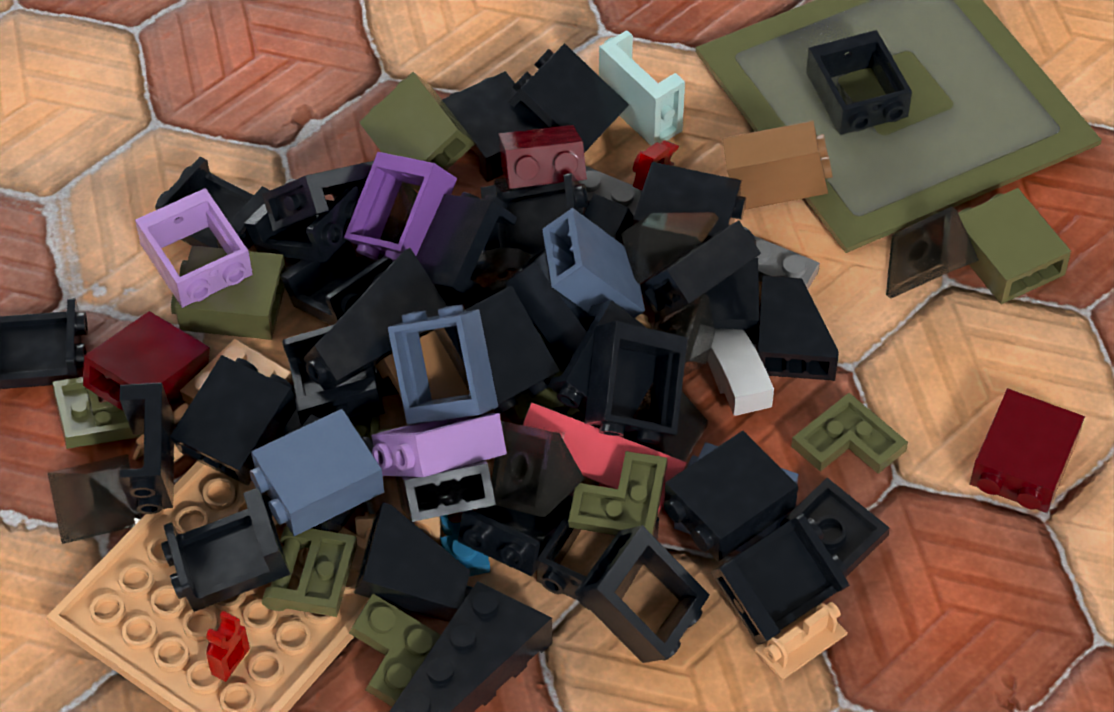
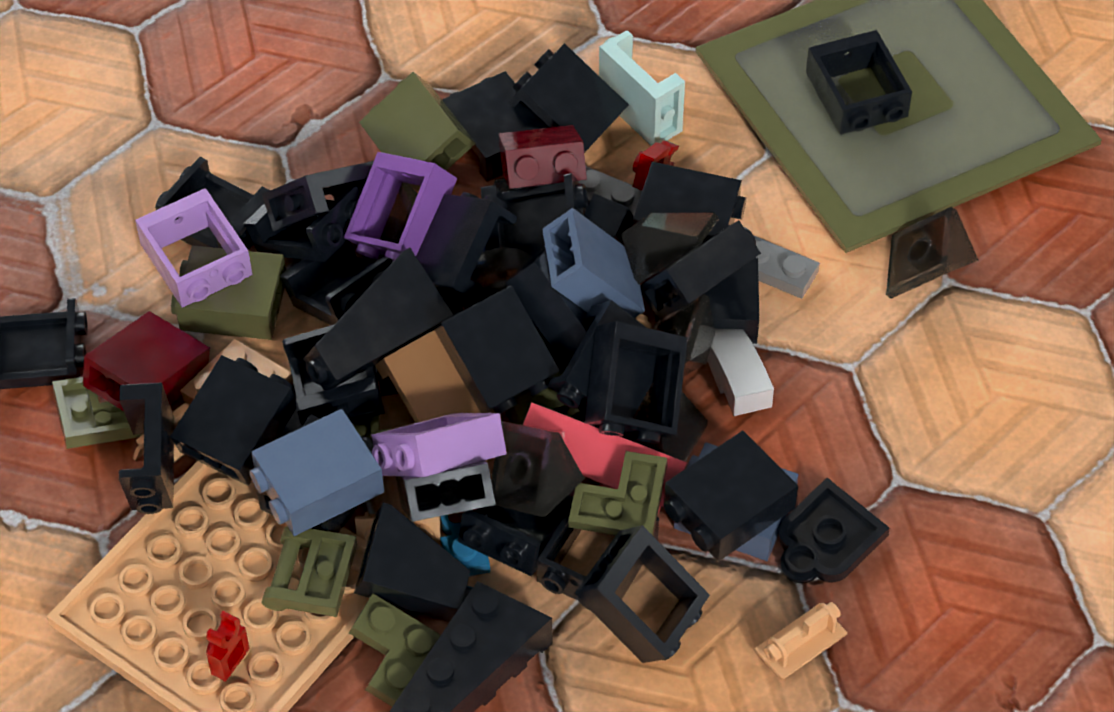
(91, 499): clear smoke slope -> none
(226, 555): black panel -> none
(412, 370): sand blue window -> none
(779, 164): medium nougat brick -> none
(781, 577): black panel -> none
(792, 332): black slope -> none
(851, 427): olive plate -> none
(1013, 246): olive brick -> none
(1026, 451): dark red brick -> none

